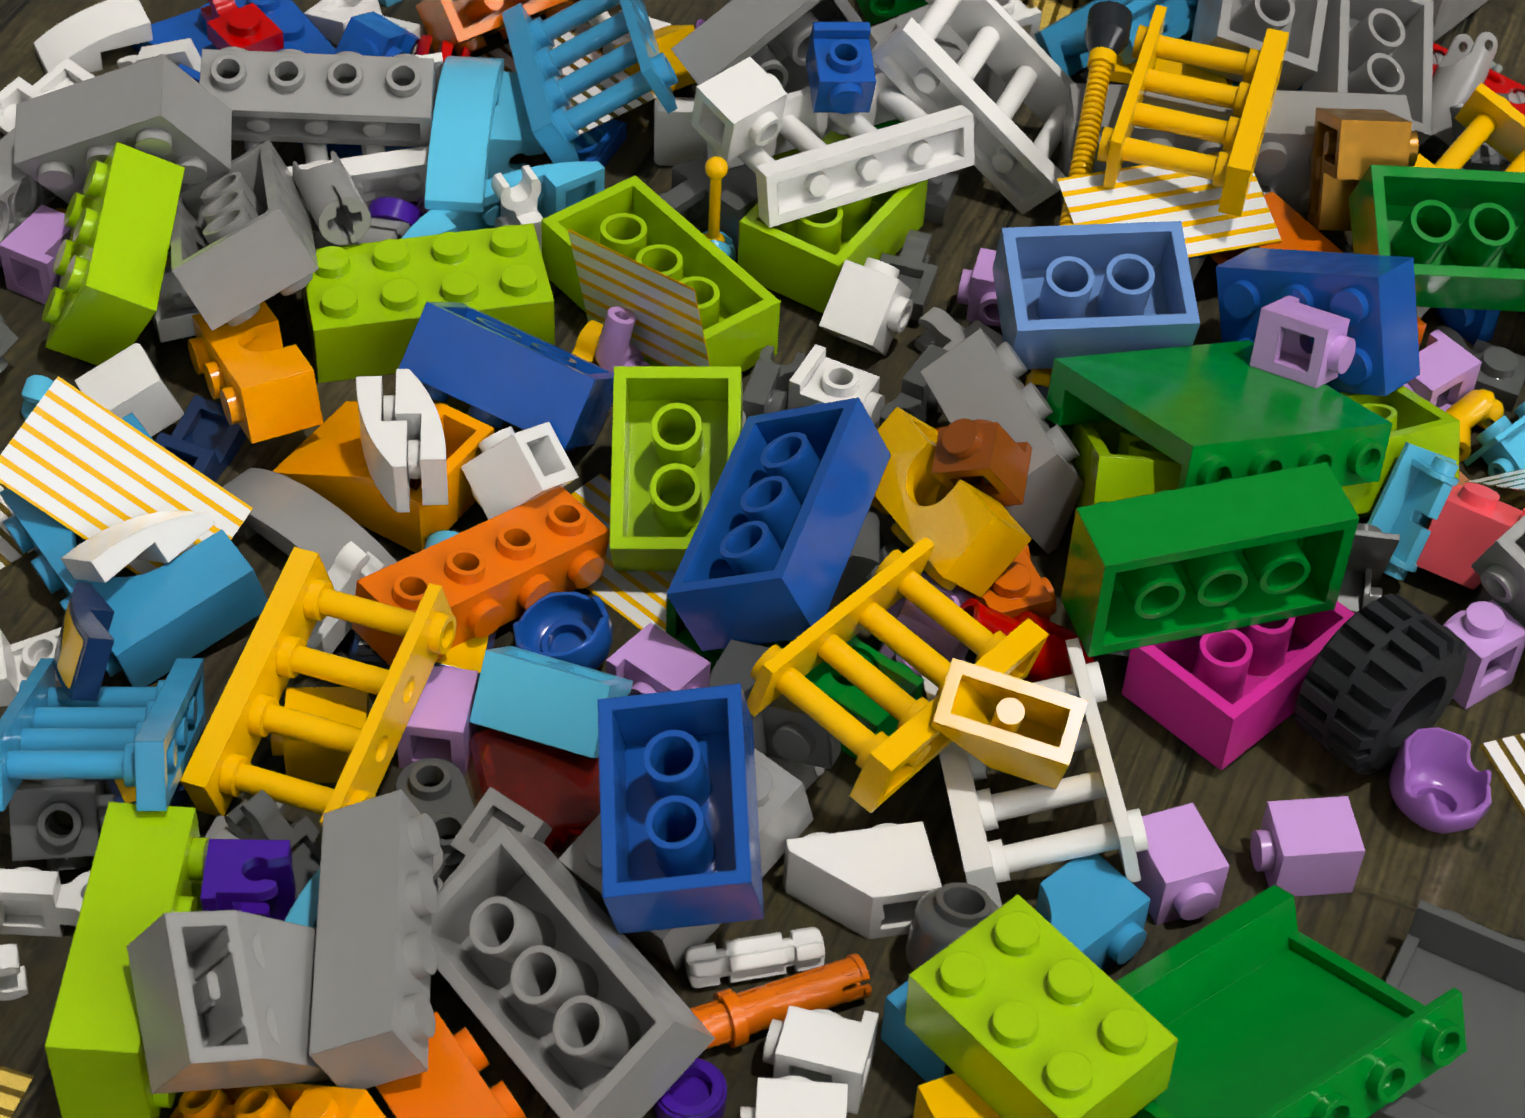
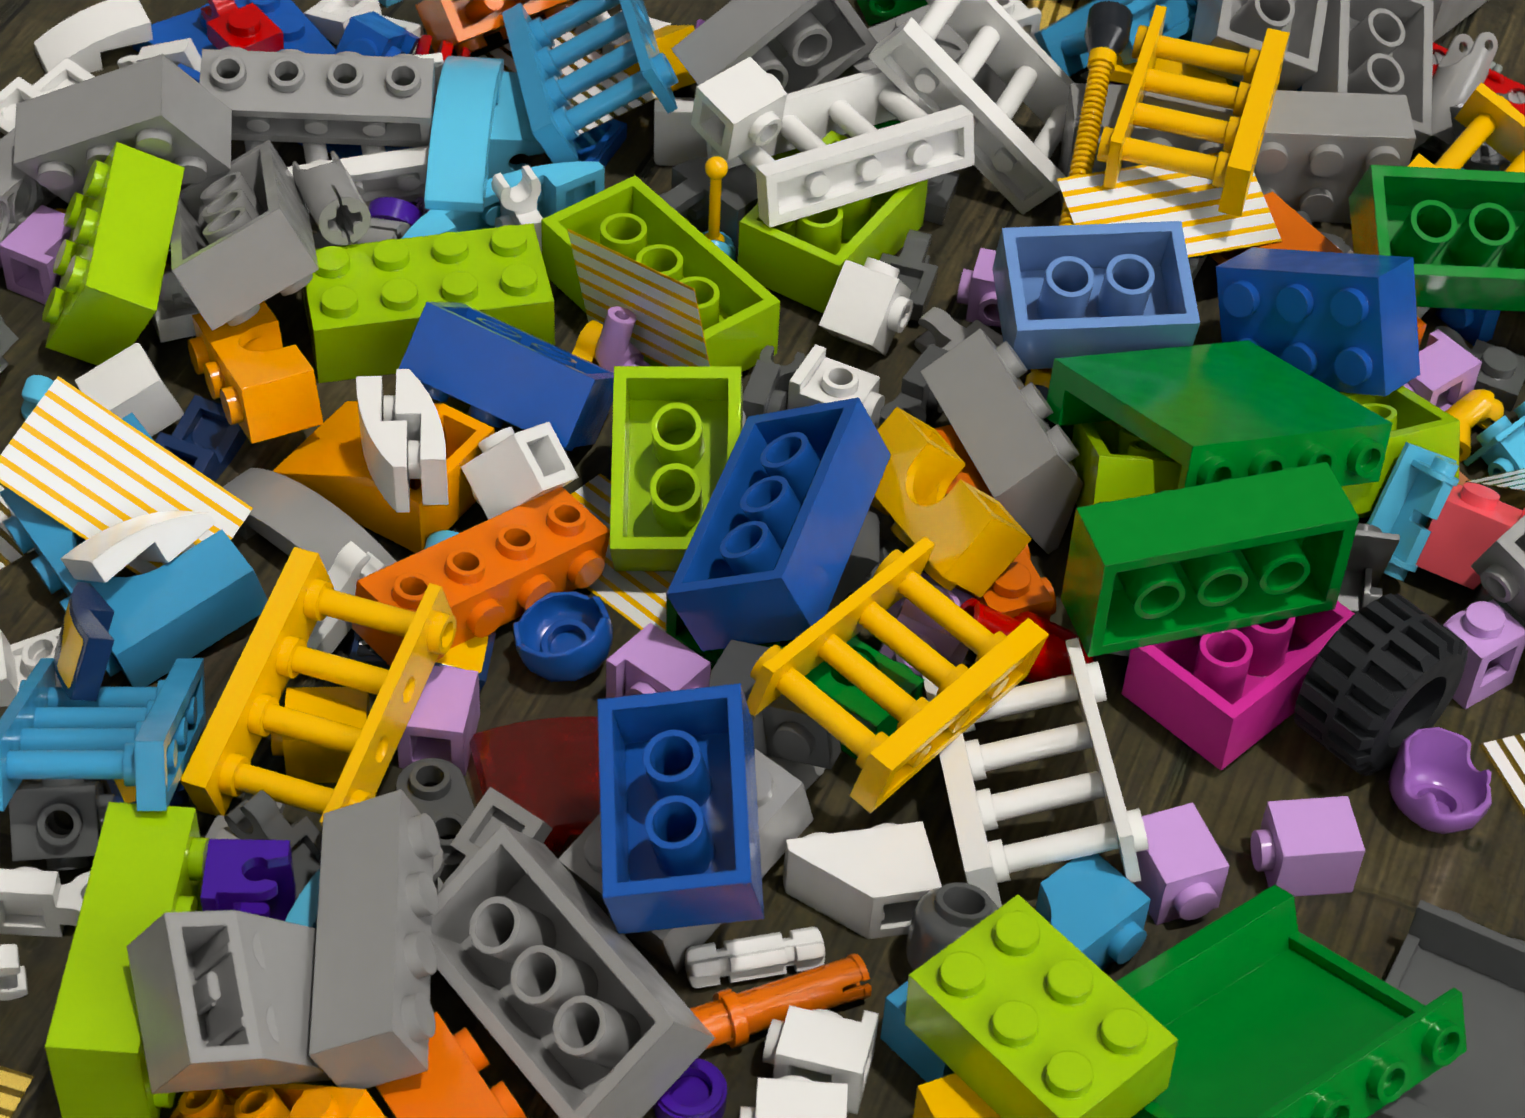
(543, 698): medium azure hinge -> none
(840, 67): blue brick -> none
(979, 449): dark orange brick -> none
(1009, 722): yellow slope -> none
(1285, 345): lavender brick -> none
(1342, 153): pearl gold brick -> none

